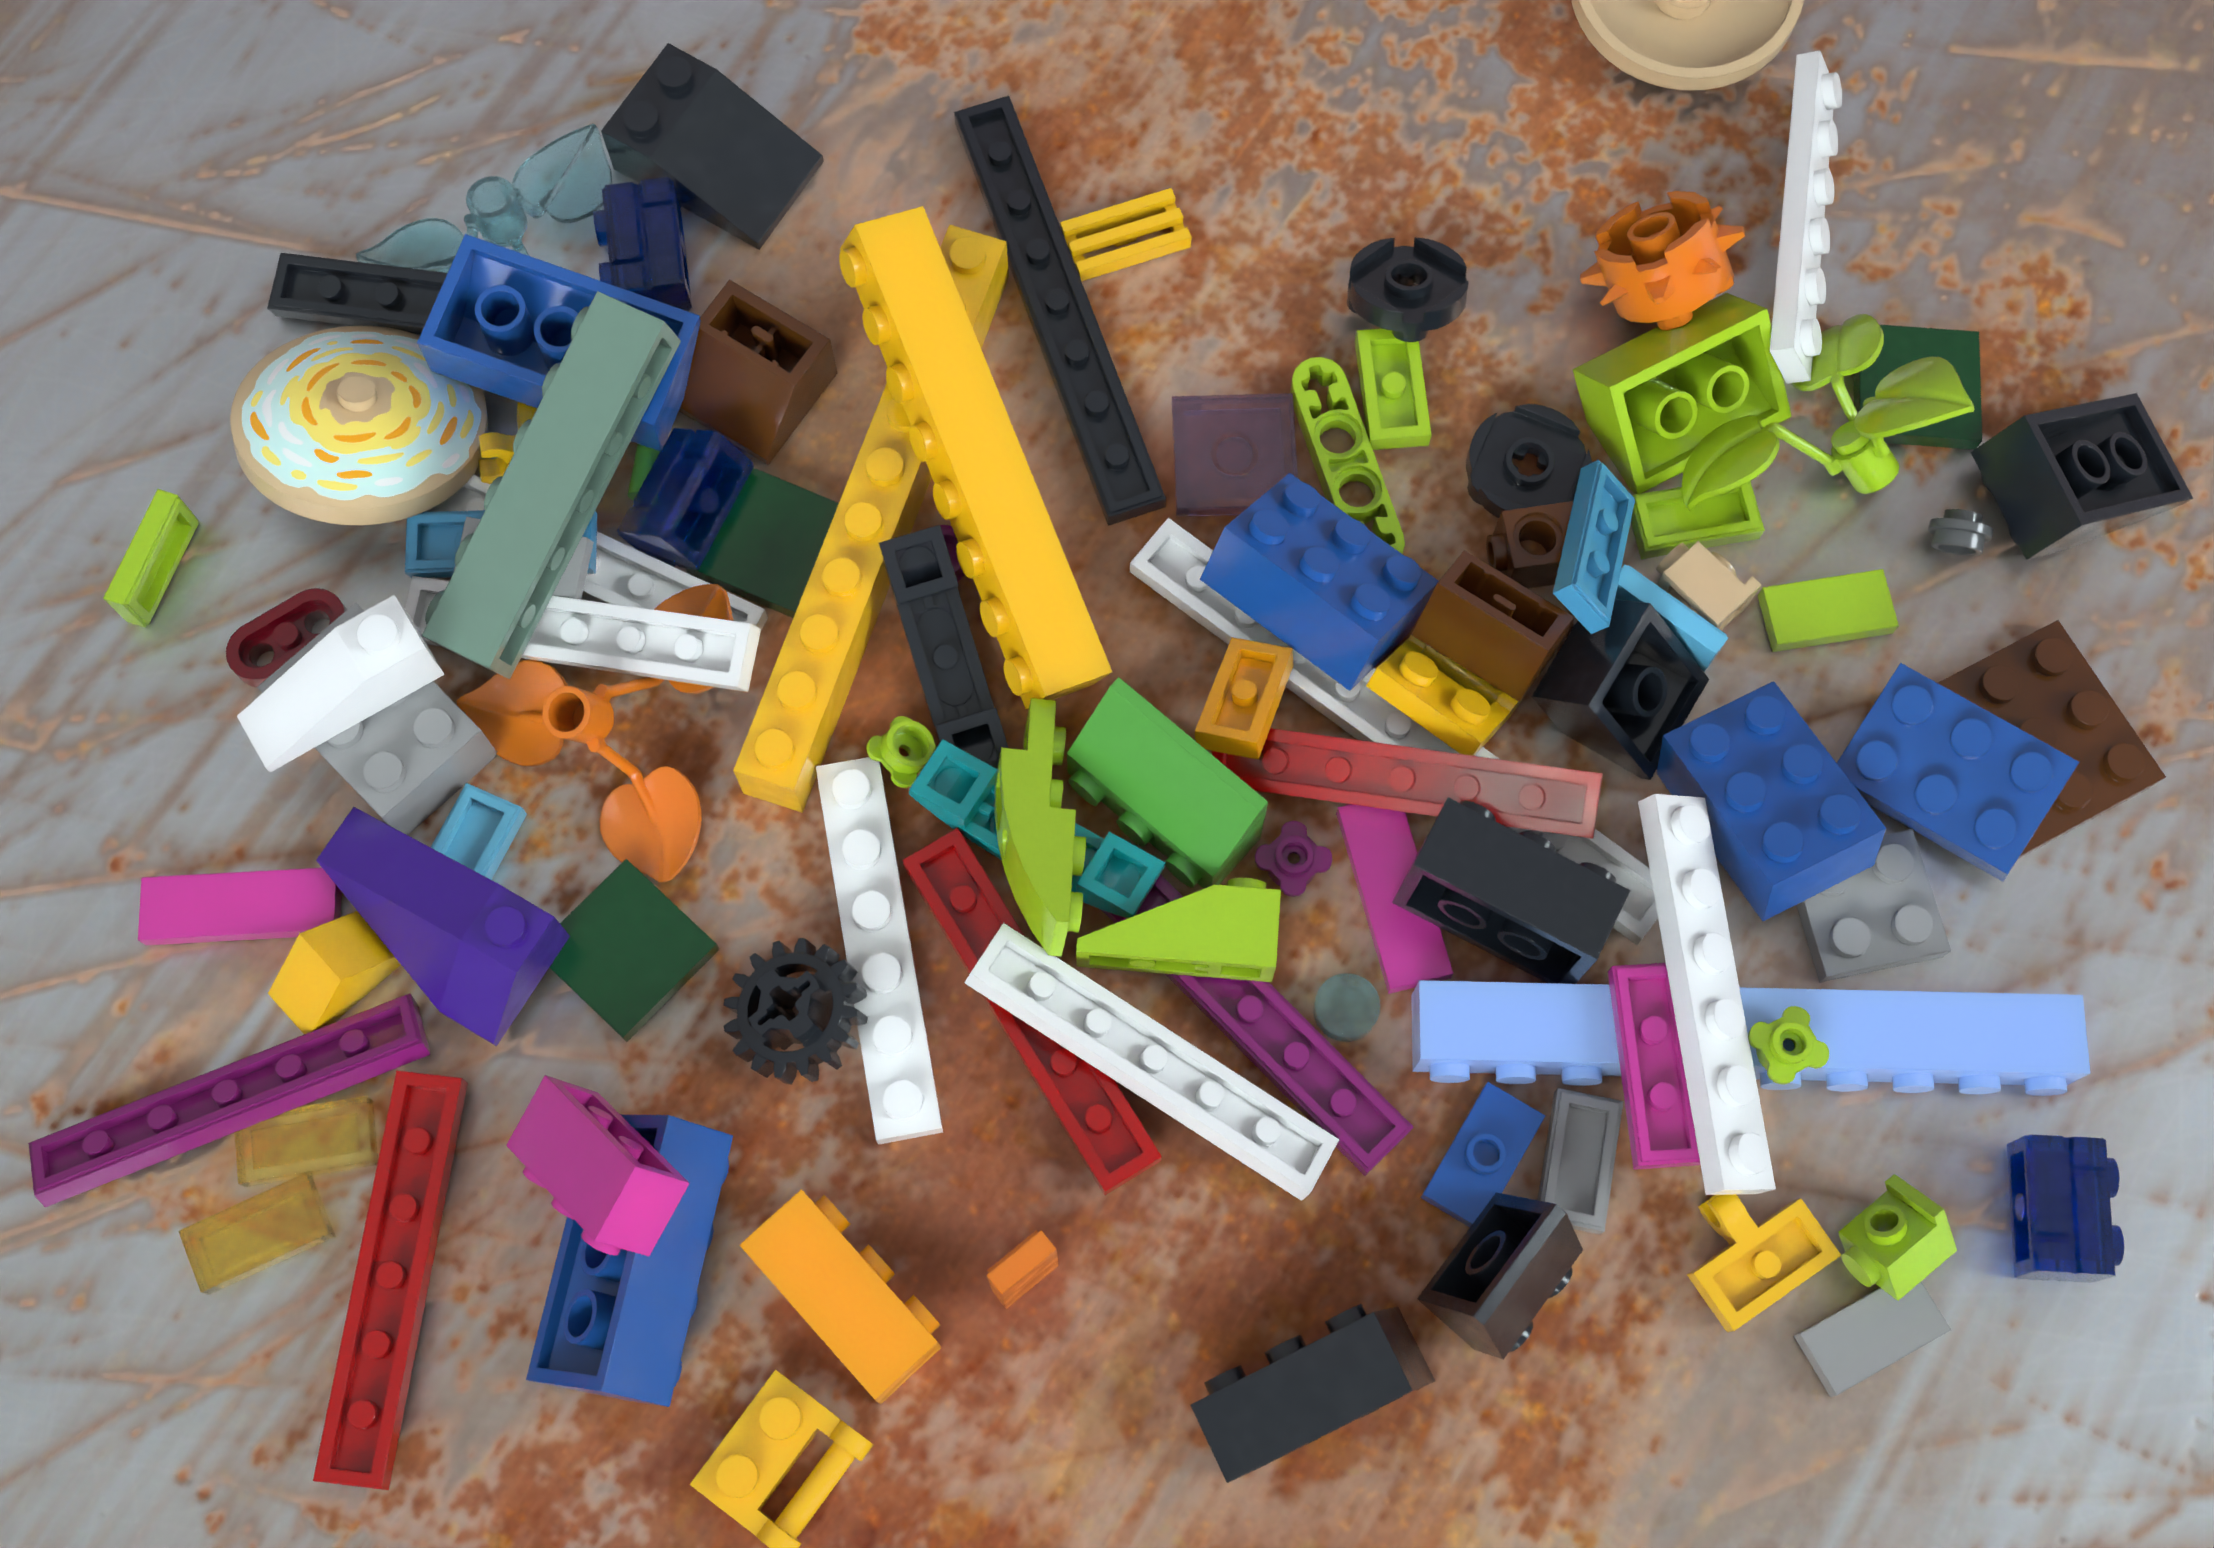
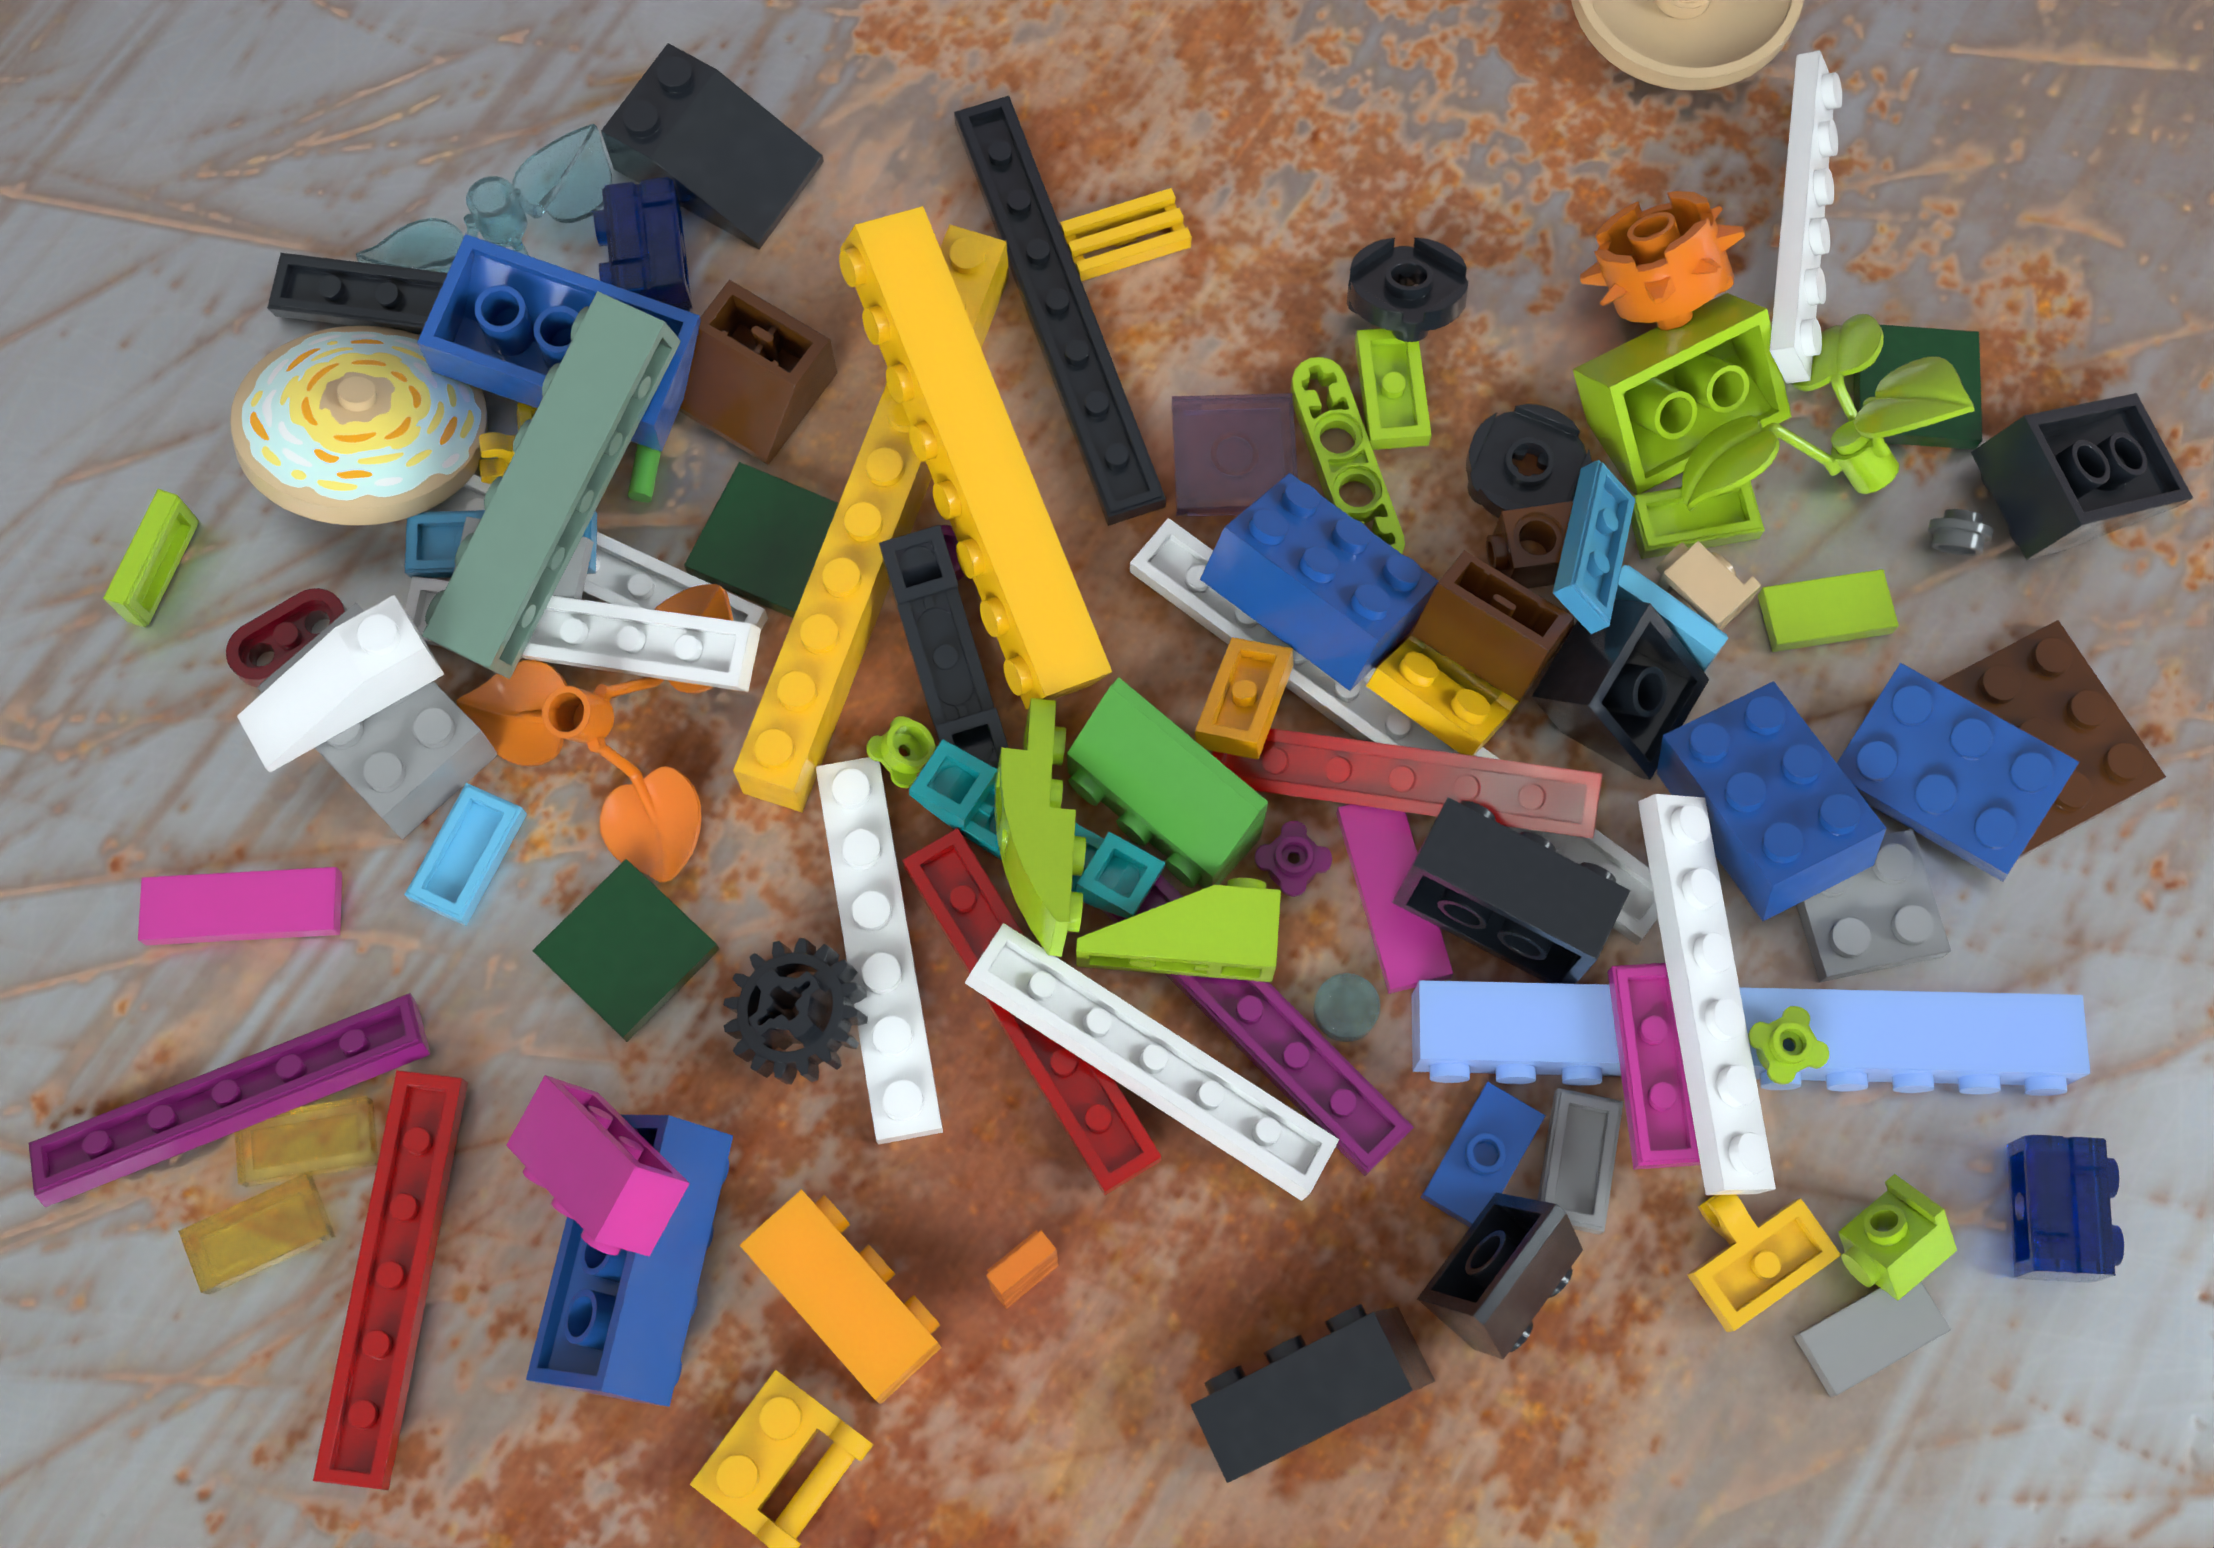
(331, 971): yellow slope -> none
(449, 927): dark purple wedge -> none
(686, 497): clear blue brick -> none

